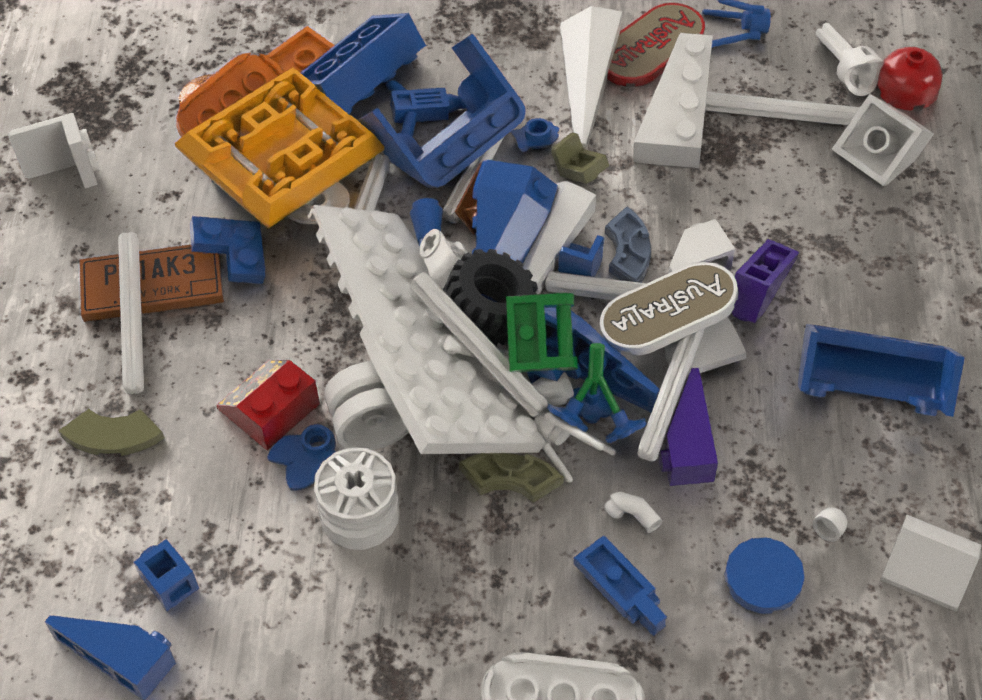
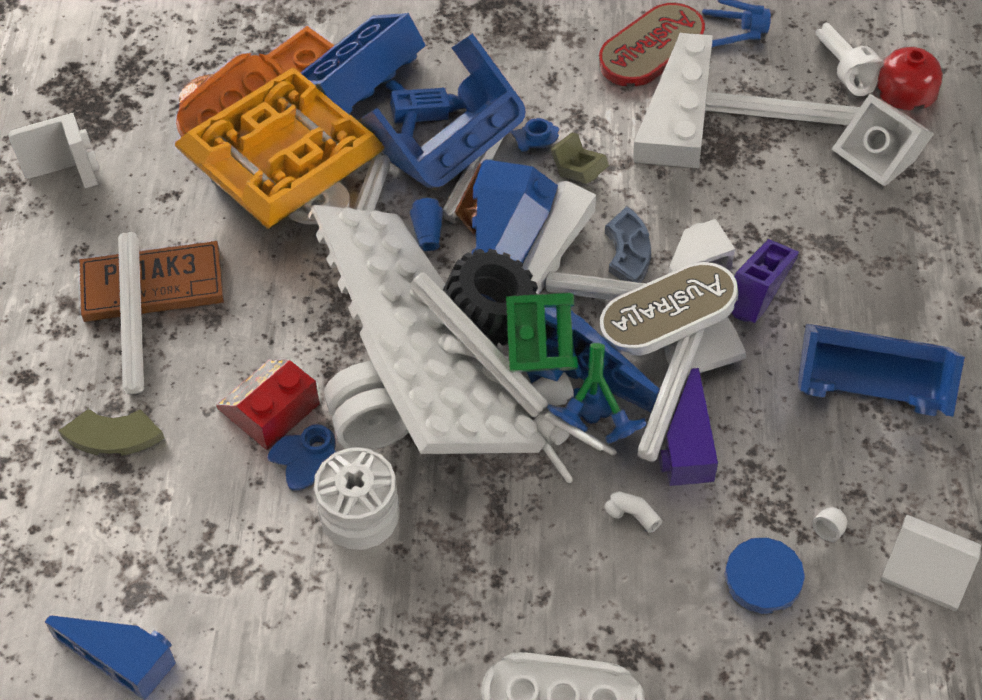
(166, 574): blue brick -> none
(236, 239): blue plate -> none
(440, 255): white piece -> none
(511, 472): olive tile -> none
(580, 259): blue panel -> none
(588, 51): white wedge -> none
(621, 584): blue hinge -> none

